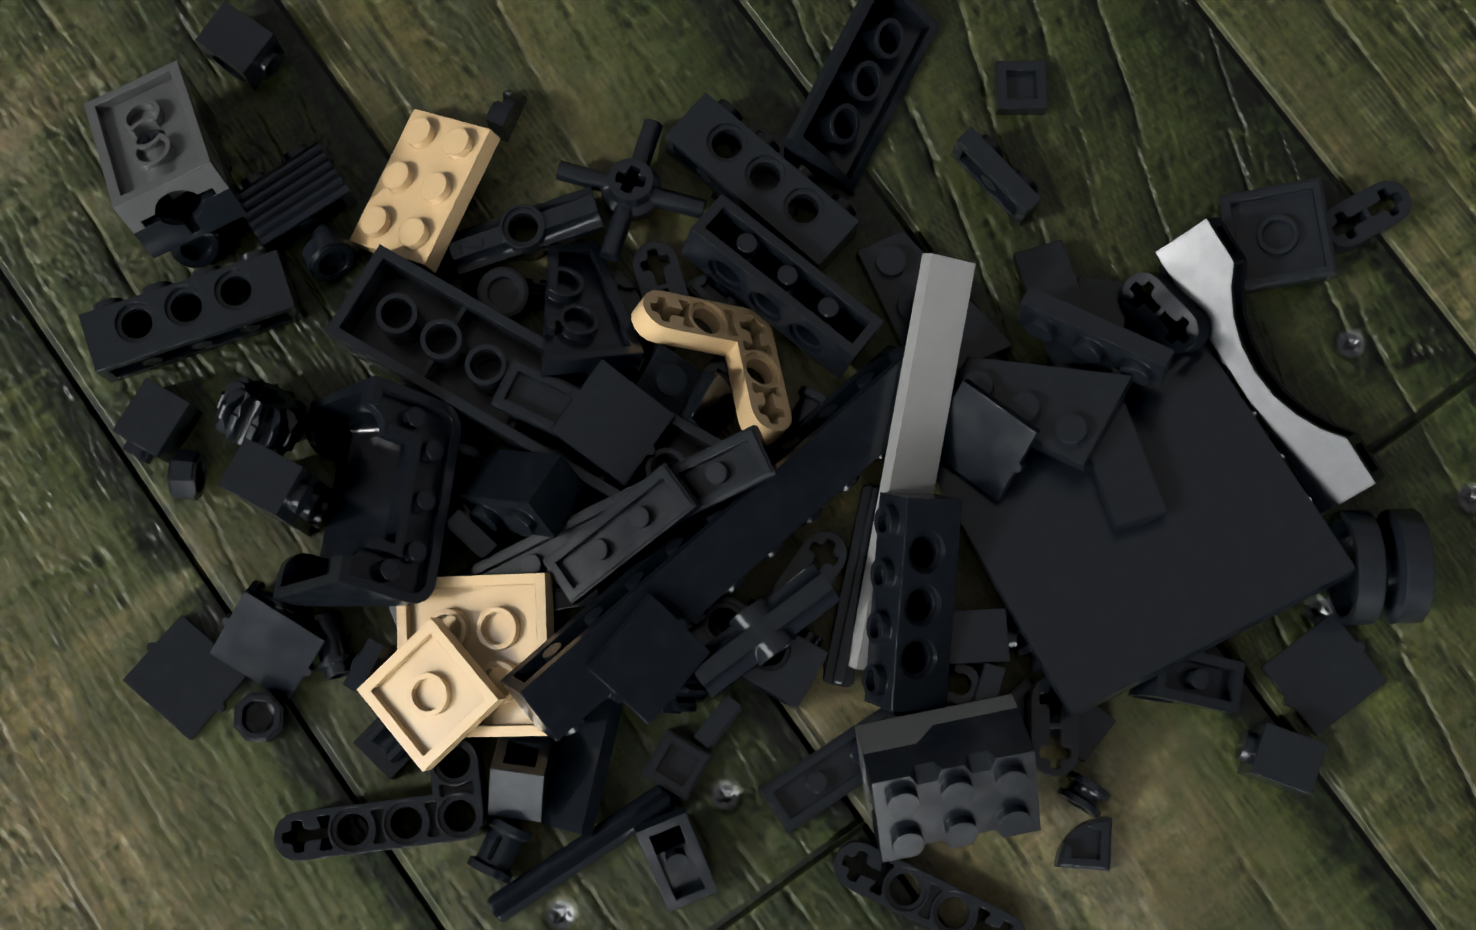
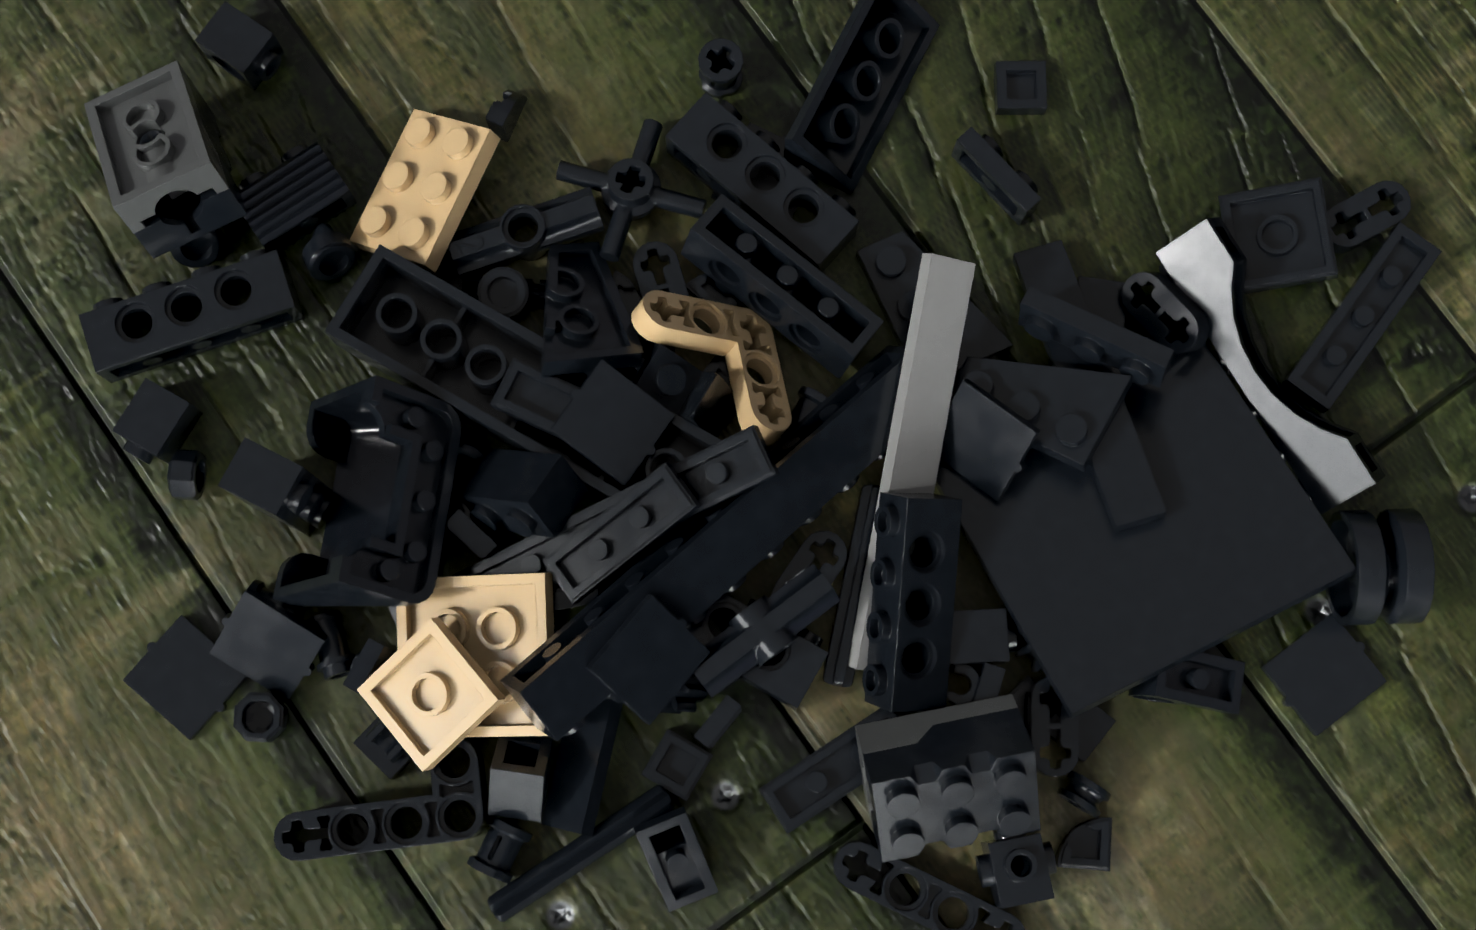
(260, 414): black gear -> none
(714, 56): none -> black bush
(1030, 882): none -> black brick
(1280, 758): black brick -> none
(1361, 317): none -> black plate

